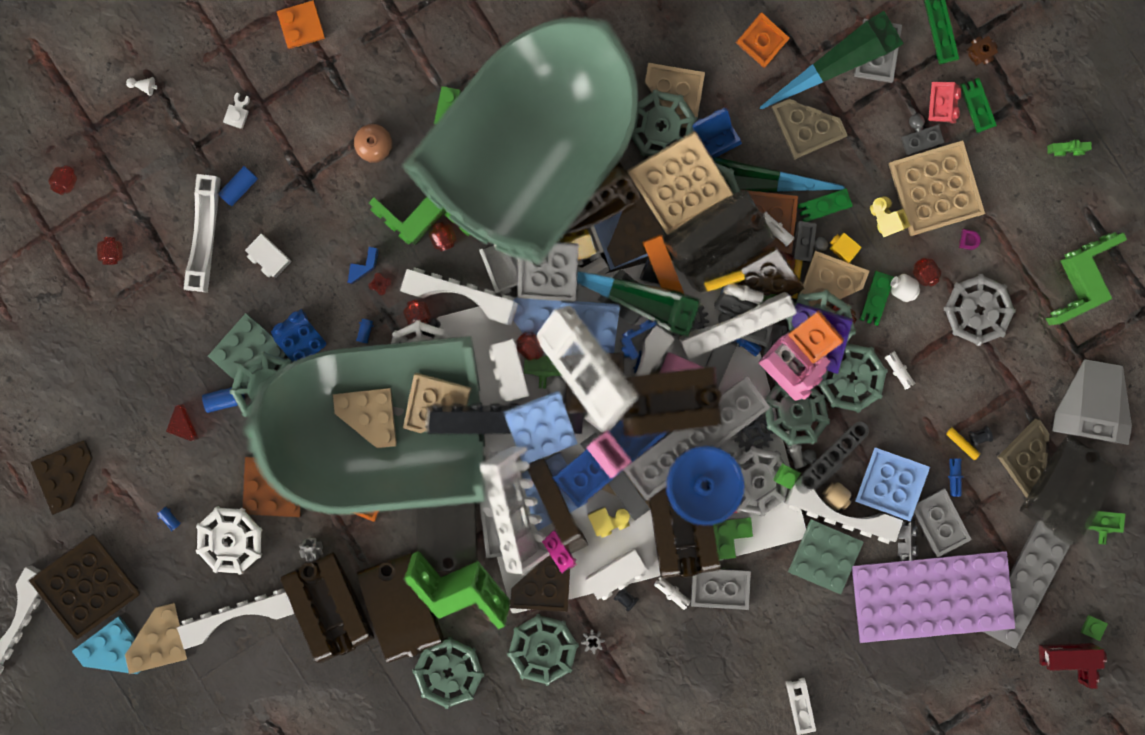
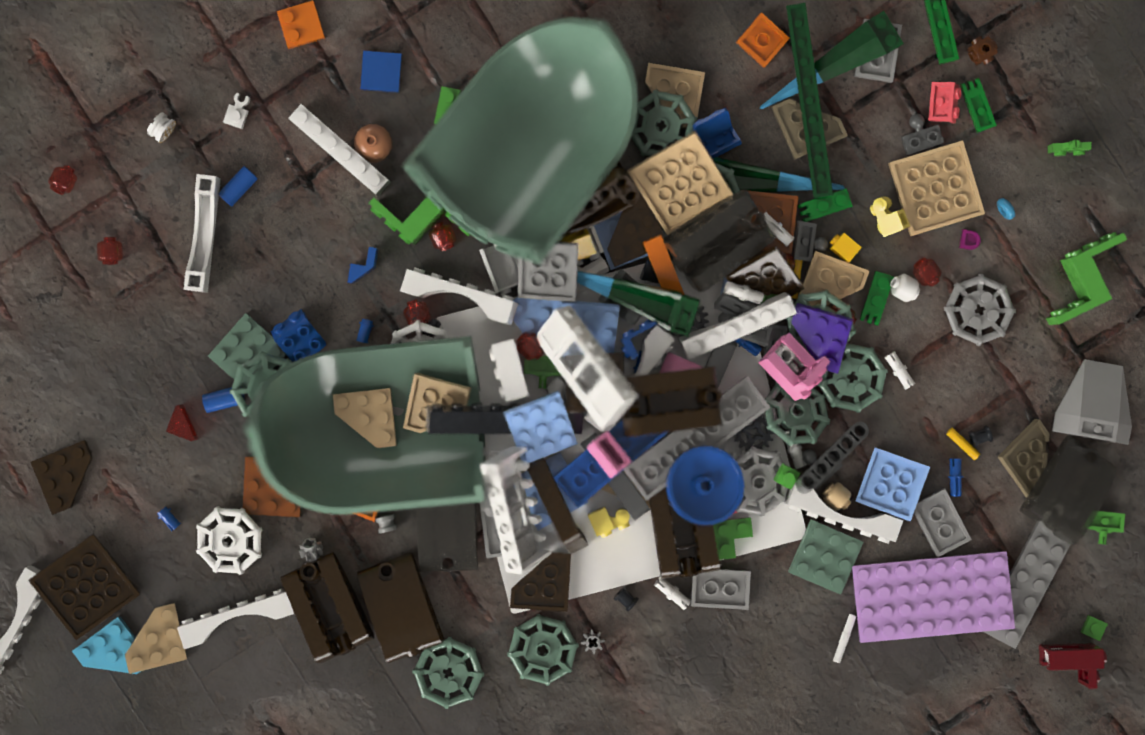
(146, 85): white piece -> none
(161, 127): none -> white wheel
(268, 256): white brick -> none
(339, 150): none -> white arch
(374, 284): clear red plate -> none
(381, 71): none -> blue tile
(386, 523): none -> light grey wheel
(457, 590): bright green bracket -> none
(558, 552): dark pink hinge -> none
(616, 574): white brick -> none
(724, 280): yellow piece -> none
(801, 707): white plate -> none
(809, 100): none -> dark green plate
(816, 337): orange plate -> none
(844, 638): none -> white piece
(908, 548): flat silver hinge -> none
(1005, 208): none -> dark azure piece

